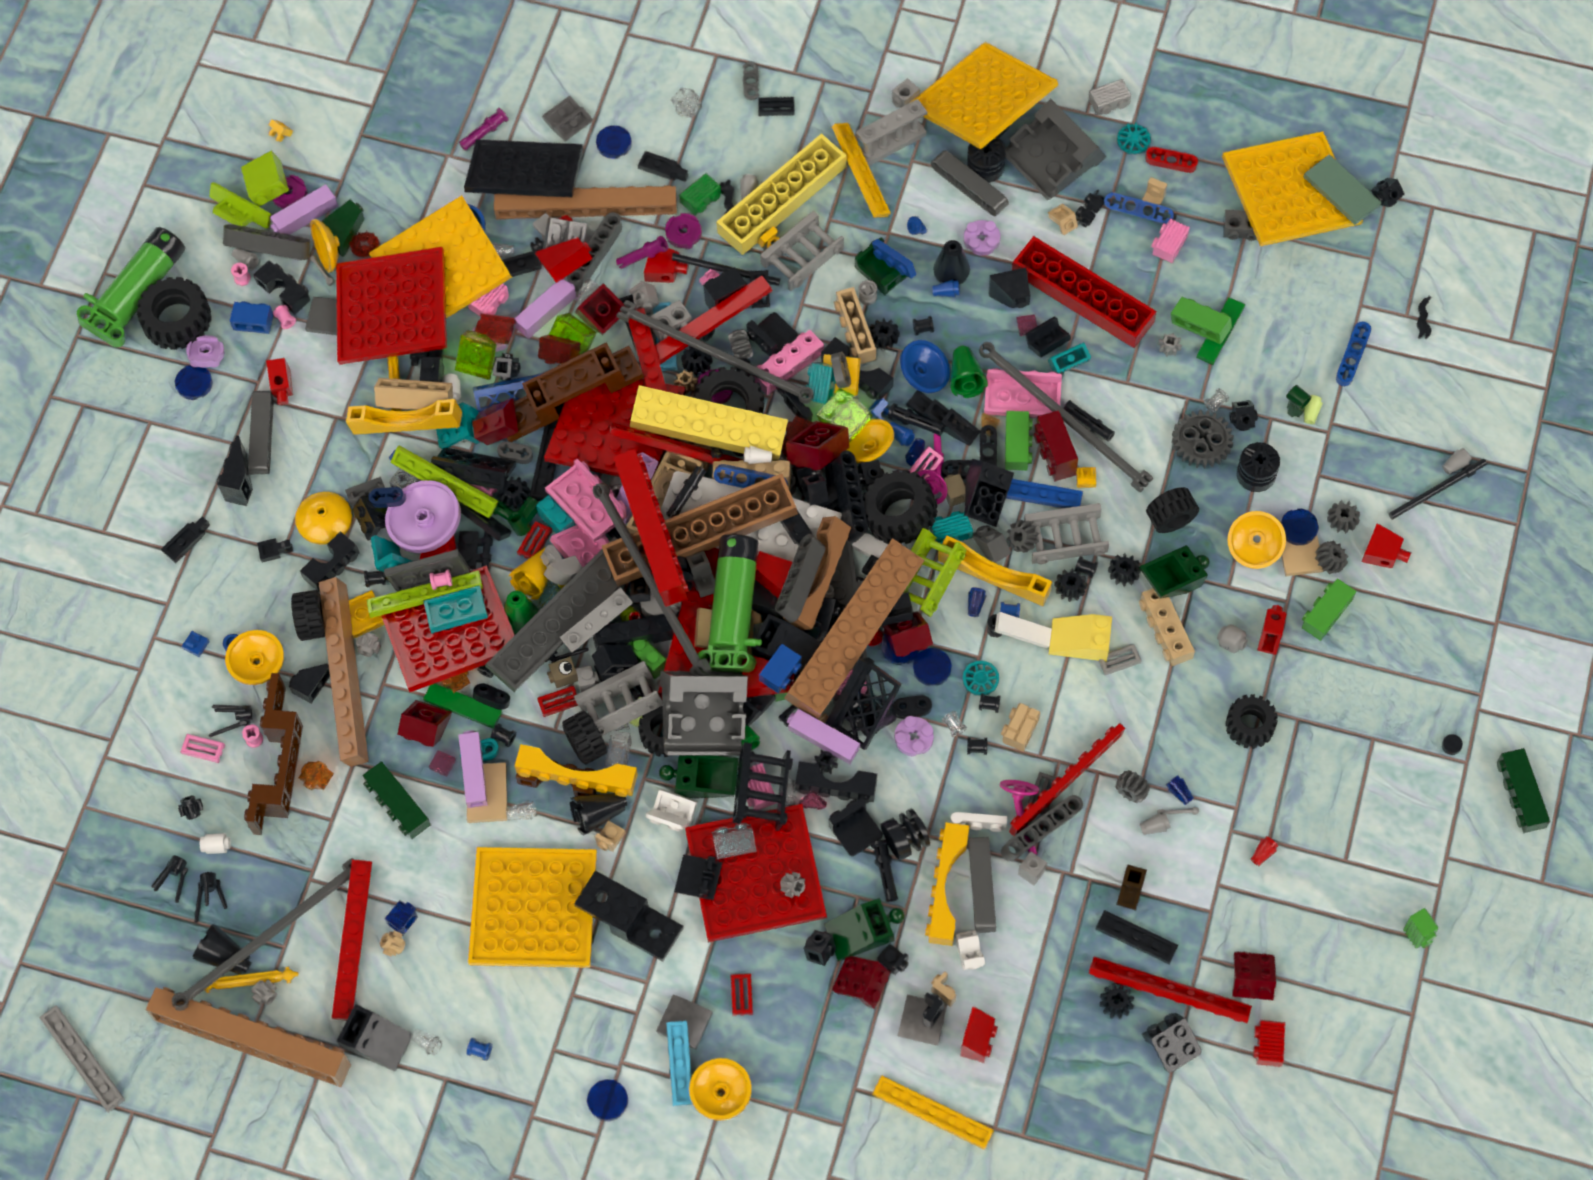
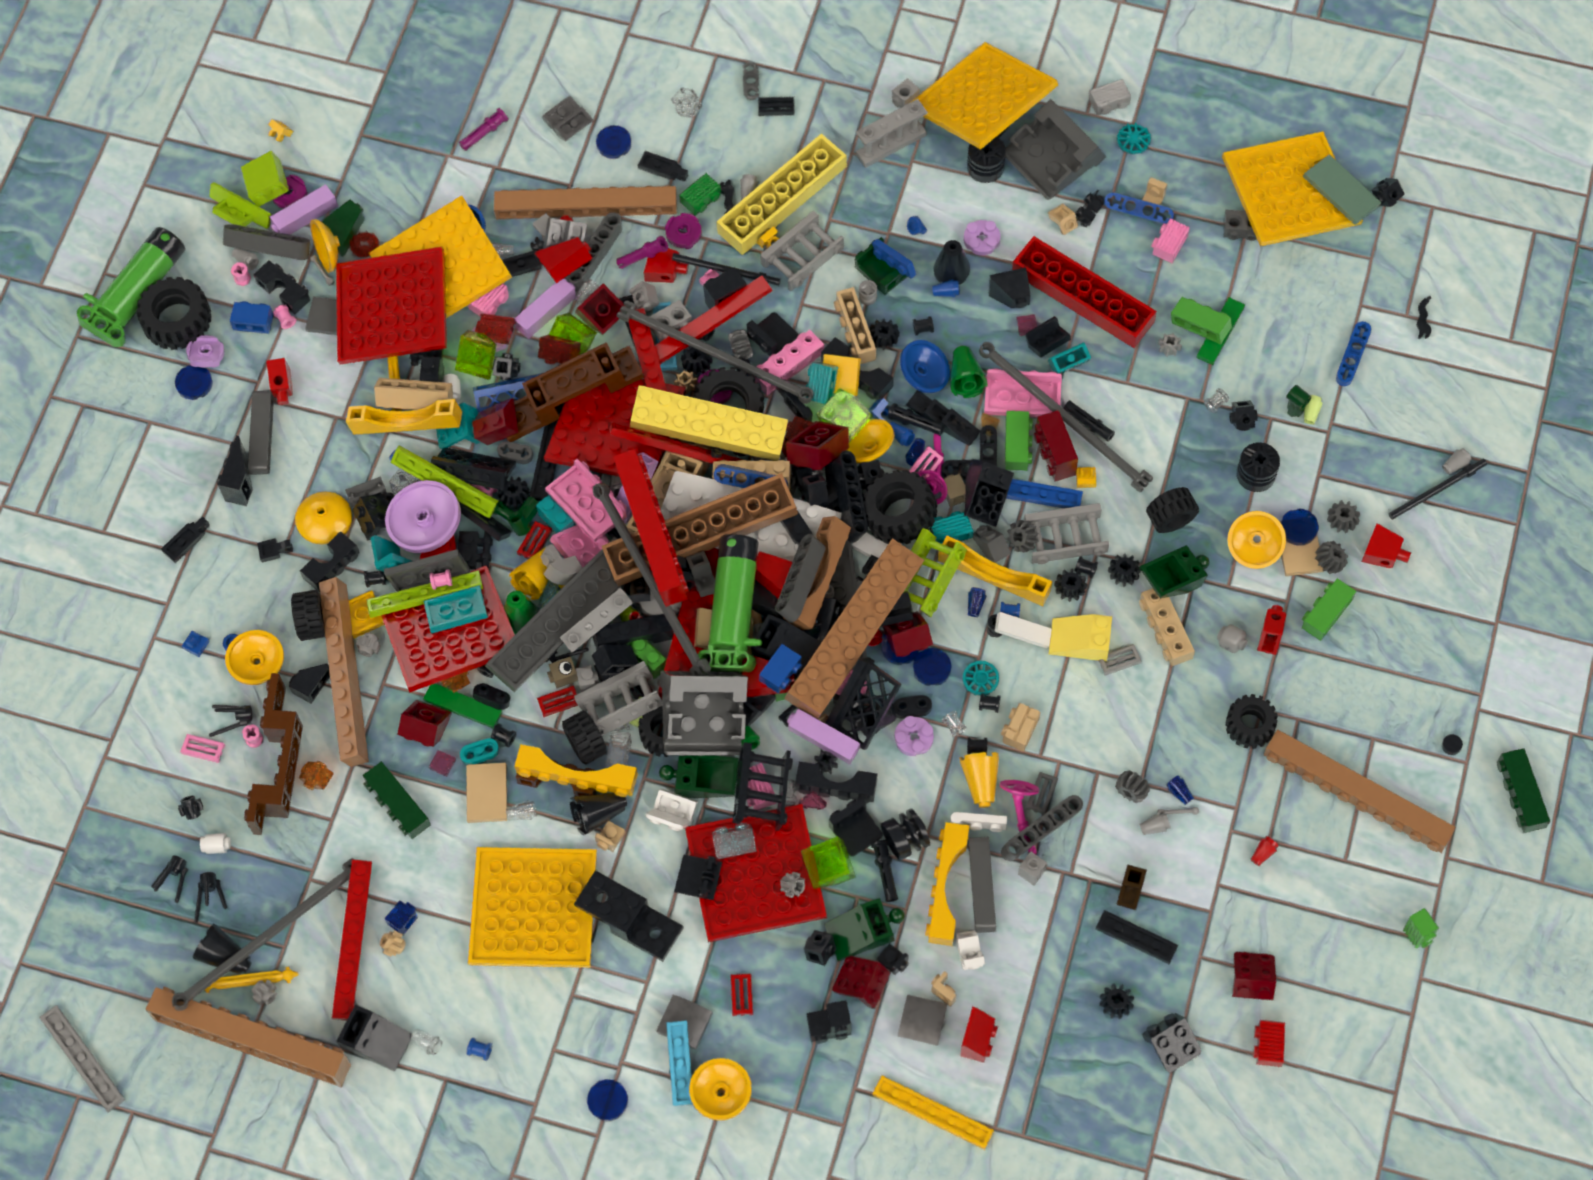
(387, 497): dark blue beam -> none
(473, 769): lavender brick -> none
(523, 168): black plate -> none
(690, 485): black pin -> none
(756, 455): white cone -> none
(758, 273): black tile -> none
(828, 863): none -> clear neon green slope
(829, 1023): none -> black brick
(840, 370): dark grey beam -> none
(861, 170): yellow tile -> none
(932, 1013): black bracket -> none
(969, 183): dark grey beam -> none
(981, 776): none -> yellow cone
(1060, 784): red plate -> none
(1170, 153): red beam -> none
(1170, 989): red plate -> none
(1189, 446): dark grey gear -> none
(1359, 791): none -> medium nougat brick

